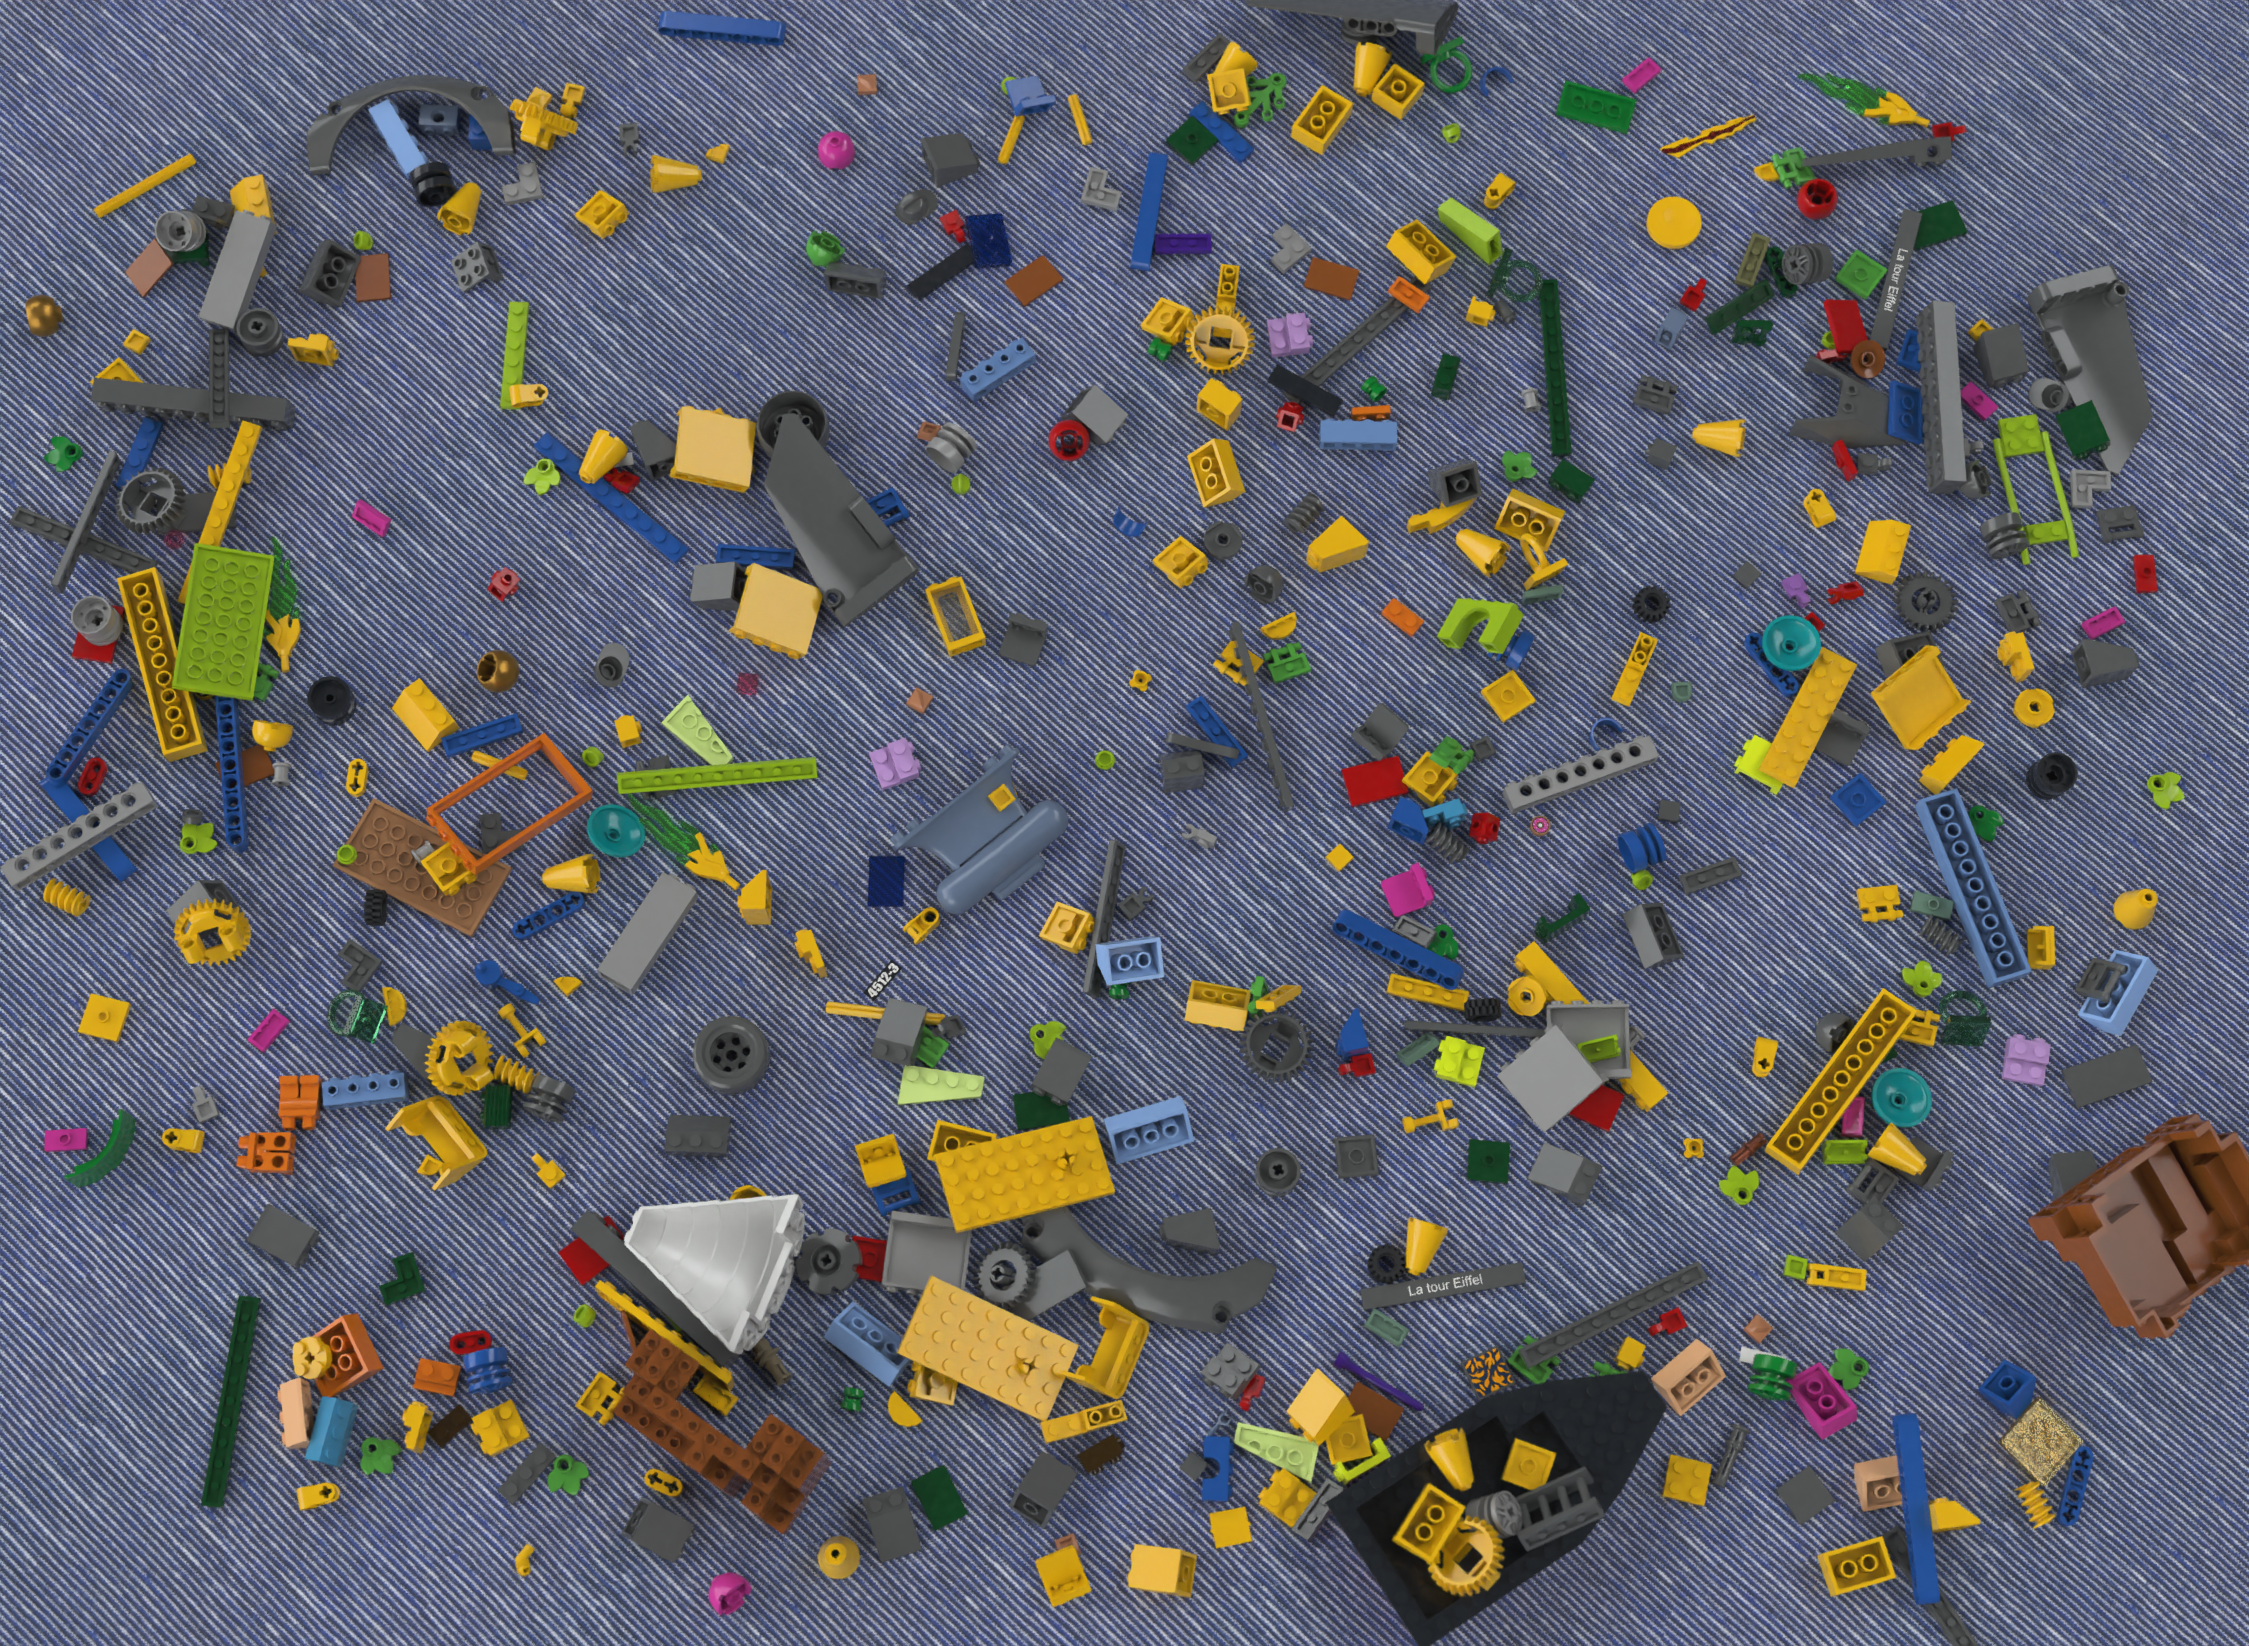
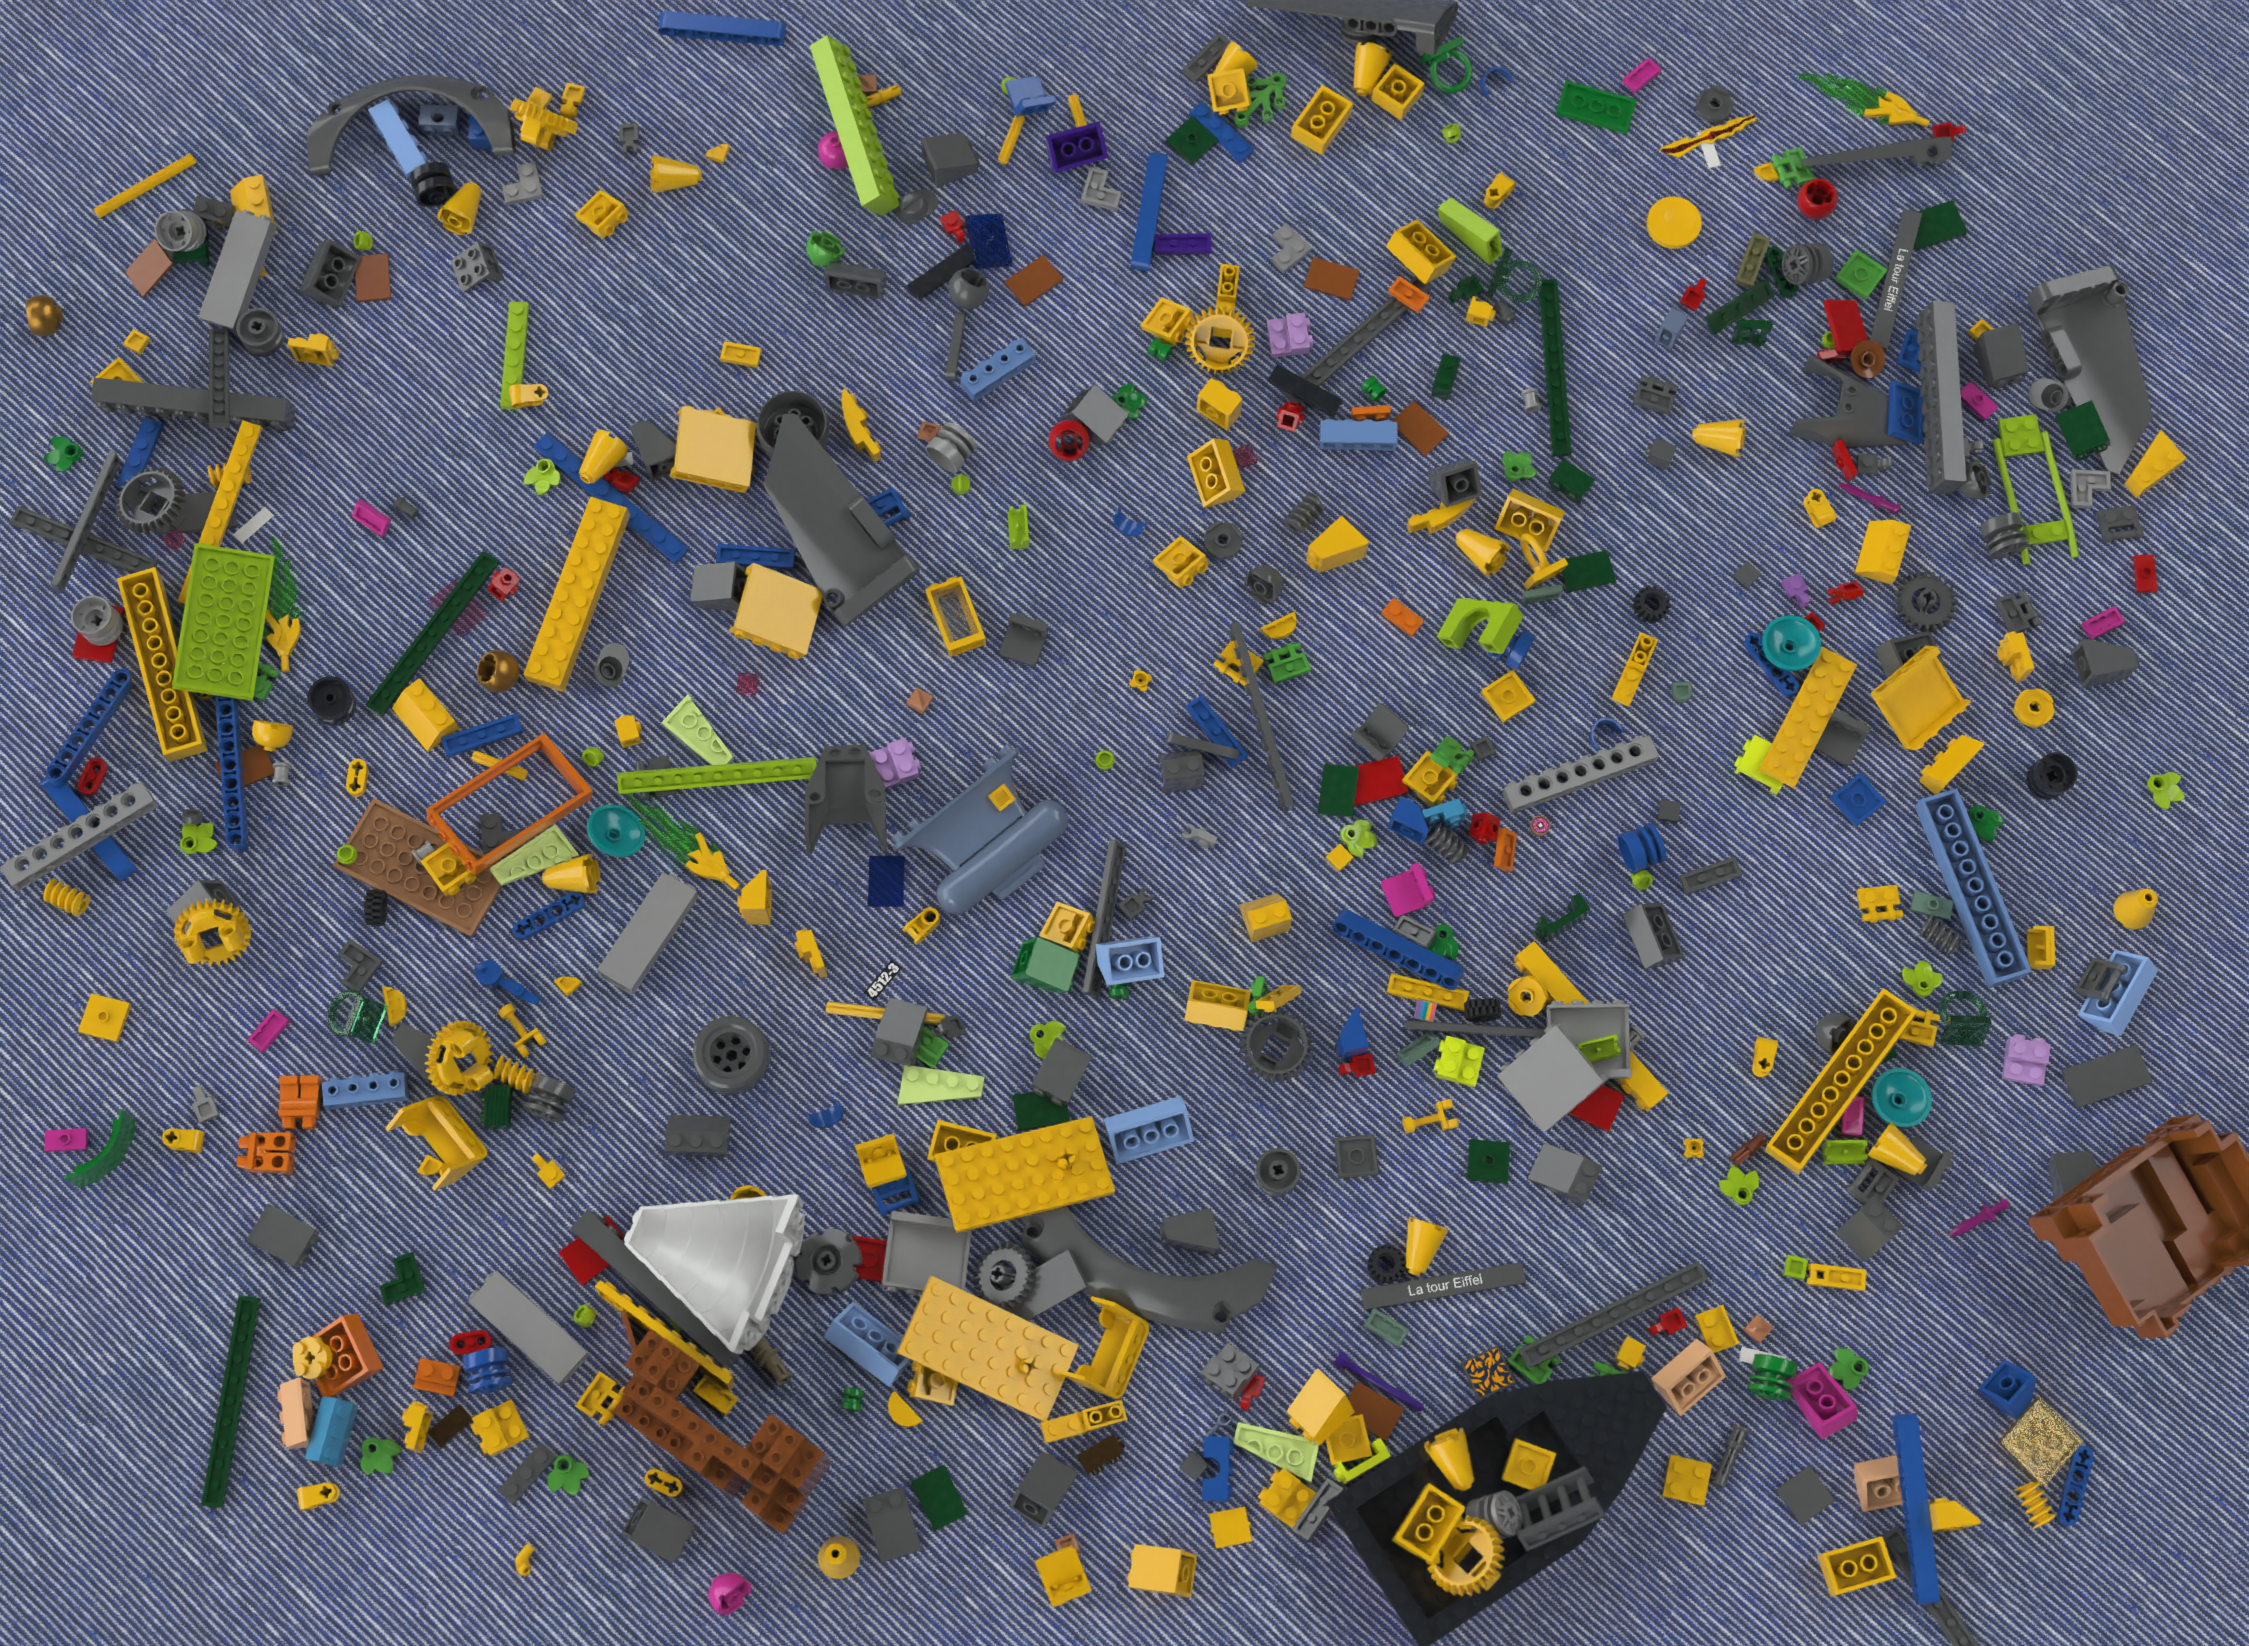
(253, 525): none -> white sticker
(405, 507): none -> dark grey pin
(432, 633): none -> dark green plate
(470, 616): none -> clear pink piece
(528, 1328): none -> light grey brick
(535, 856): none -> yellowish green wing
(576, 594): none -> yellow brick
(740, 354): none -> yellow plate
(826, 1117): none -> blue helmet
(844, 791): none -> dark grey windscreen
(854, 125): none -> lime brick
(856, 426): none -> yellow slope
(883, 96): none -> yellow pin
(968, 288): none -> dark grey wheel
(1018, 527): none -> lime hinge
(1045, 965): none -> green slope
(1076, 147): none -> dark purple slope
(1130, 400): none -> green plate
(1245, 456): none -> clear pink plate
(1266, 917): none -> yellow slope
(1338, 790): none -> dark green piece
(1361, 838): none -> lime plate
(1420, 428): none -> dark orange piece
(1425, 1011): none -> tile
(1468, 288): none -> dark green plate
(1505, 850): none -> orange plate
(1588, 571): none -> dark green piece
(1710, 113): none -> dark grey plate
(1710, 154): none -> white sticker
(1716, 1329): none -> yellow plate
(1878, 501): none -> magenta sword
(1986, 1214): none -> magenta sword
(2156, 463): none -> yellow wedge

